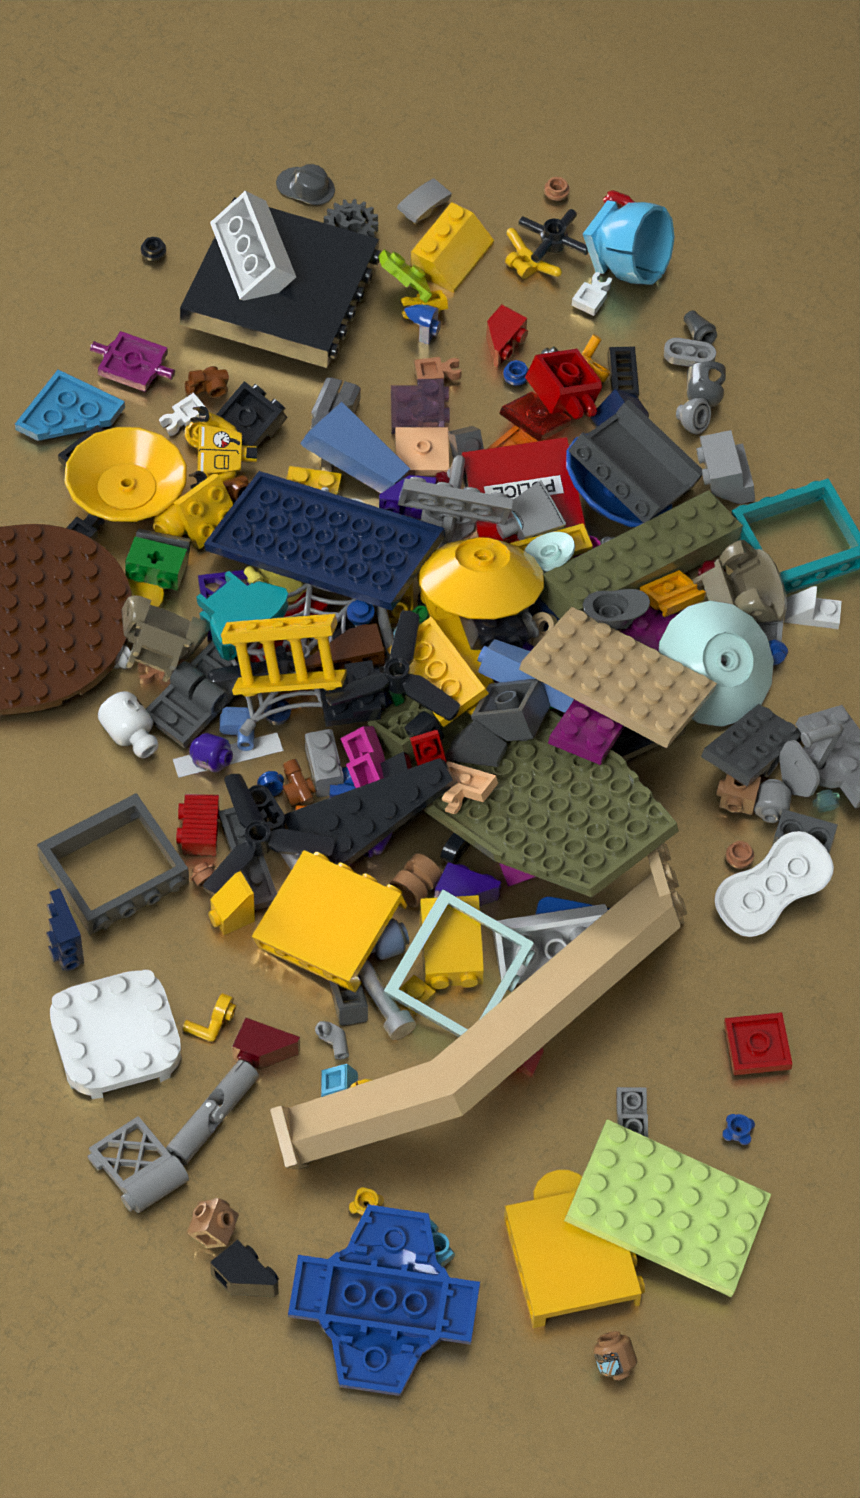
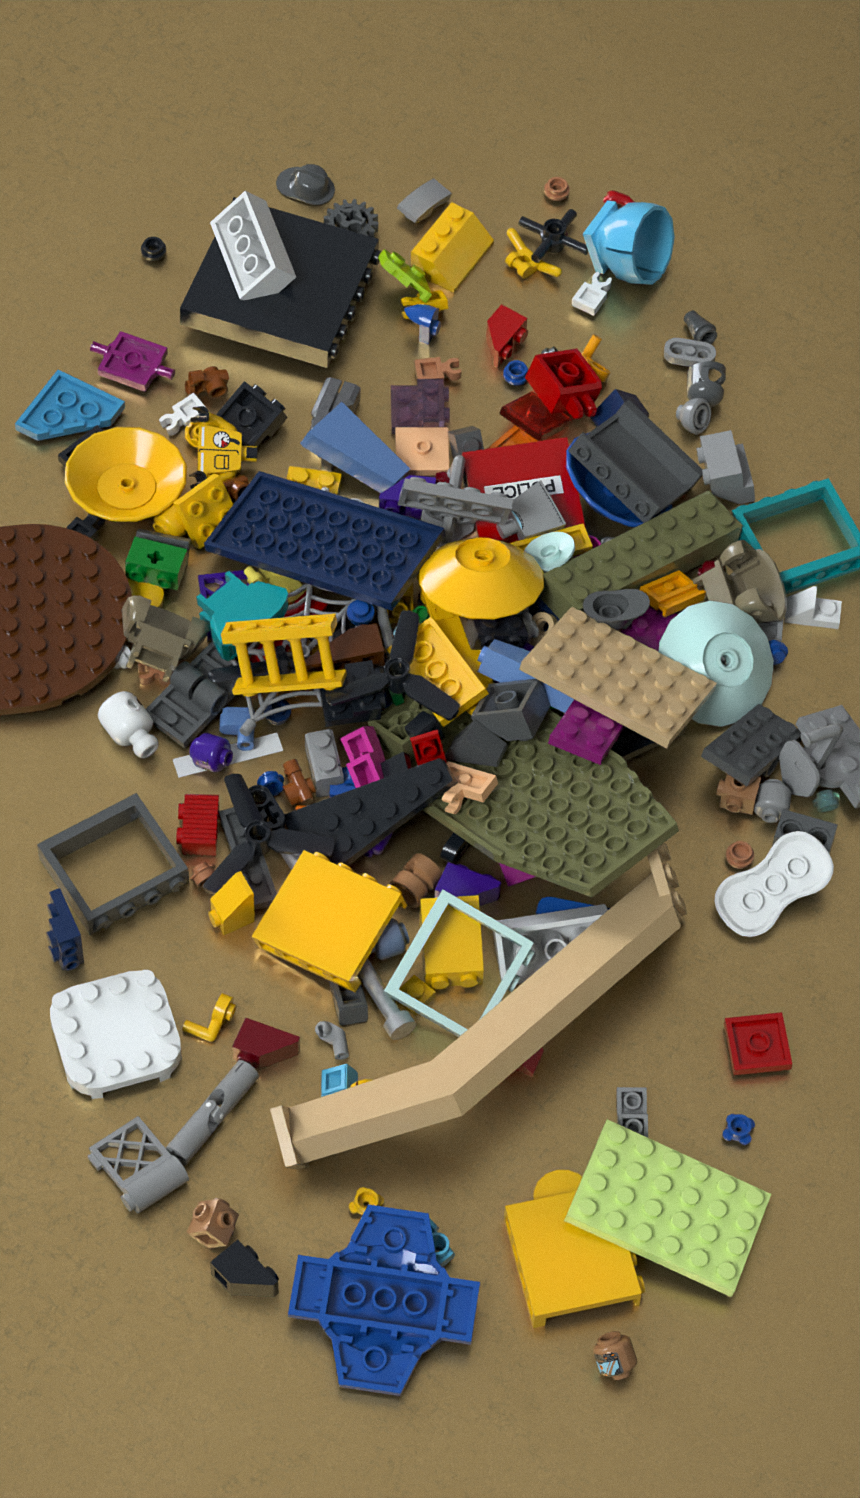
(623, 353): black slope -> none

